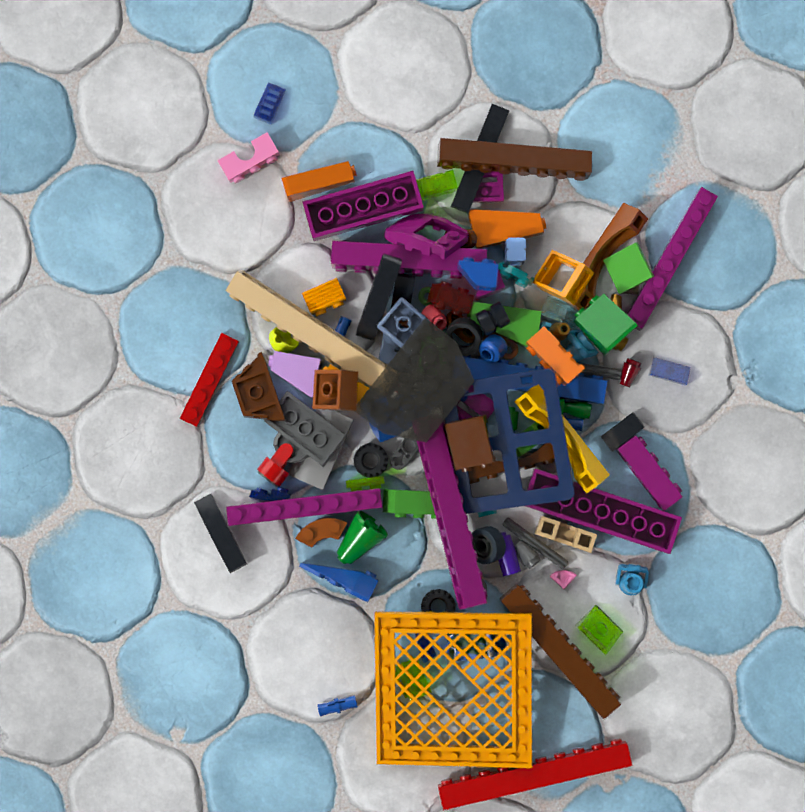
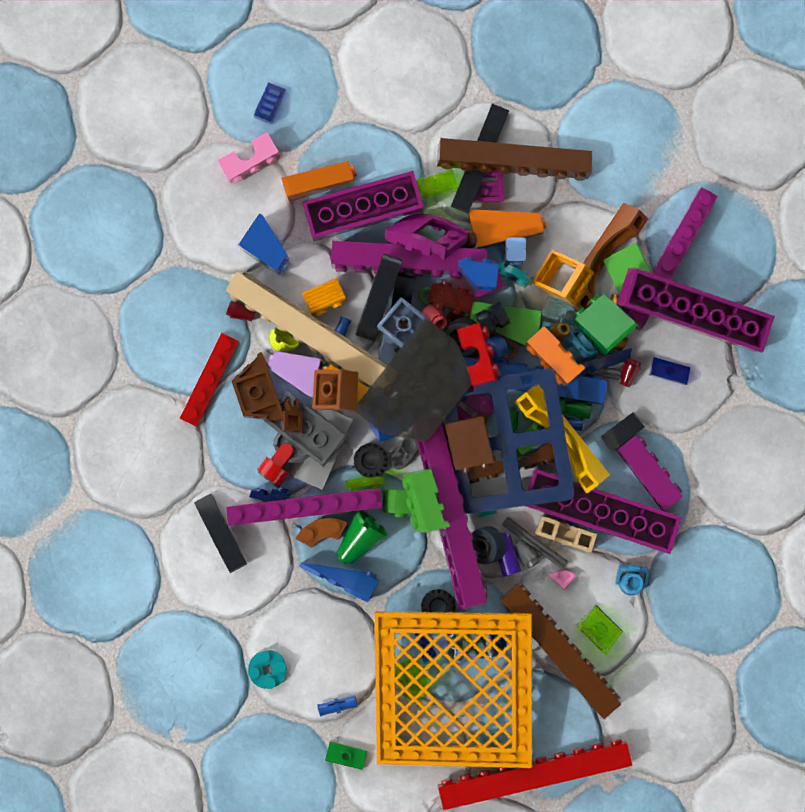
(239, 311): none -> dark red cone
(264, 246): none -> blue slope
(278, 667): none -> teal plate
(291, 418): none -> reddish brown plate
(346, 755): none -> green plate
(423, 501): none -> bright green wedge
(485, 370): none -> red arch
(606, 361): none -> dark blue sticker
(695, 310): none -> magenta brick

